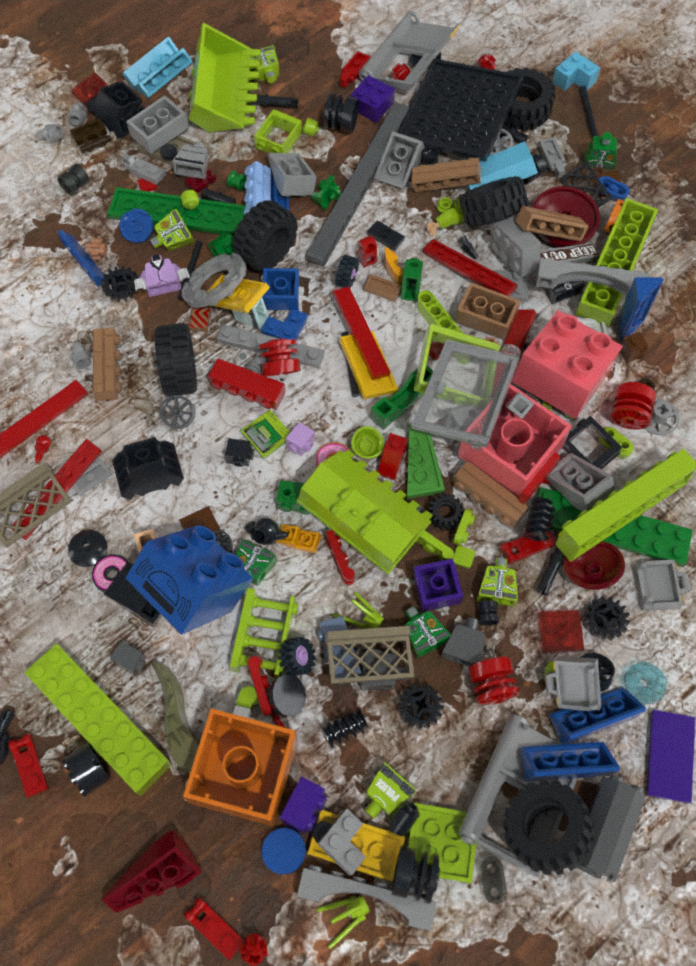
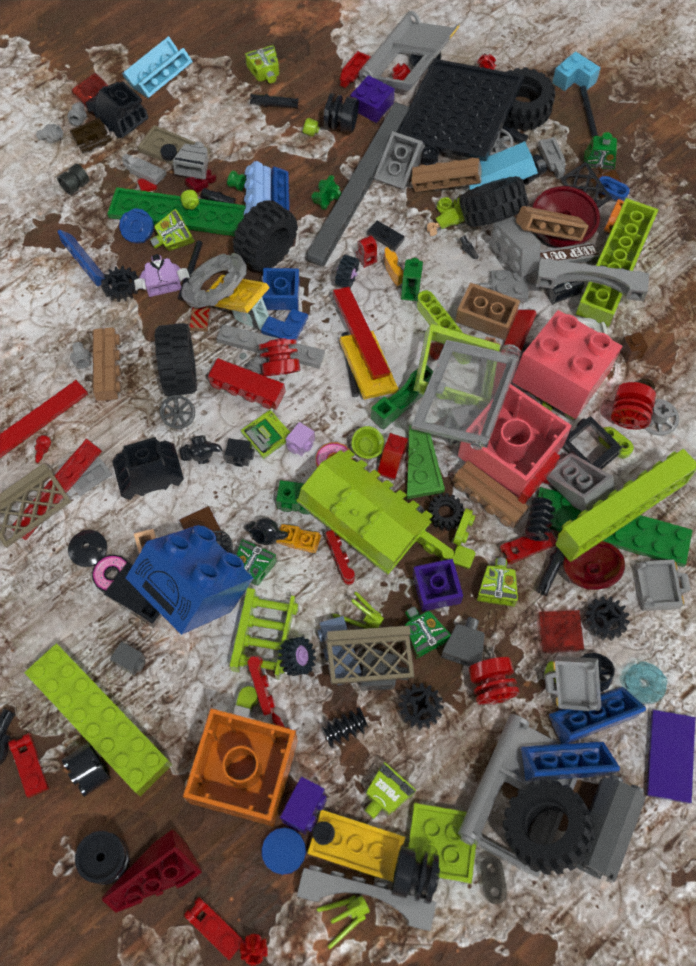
(89, 854): none -> black wheel
(97, 249): nougat gear -> none
(157, 124): light grey brick -> none
(179, 736): olive animal -> none
(199, 450): none -> black piece
(222, 82): lime piece -> none
(222, 245): green brick -> none
(278, 119): lime window -> none
(287, 695): black tile -> none
(292, 174): light grey slope -> none
(338, 845): light grey plate -> none
(382, 287): medium nougat tile -> none
(404, 818): black brick -> none
(469, 268): red tile -> none
(488, 612): black wheel -> none
(519, 405): light grey slope -> none
(637, 304): blue slope -> none

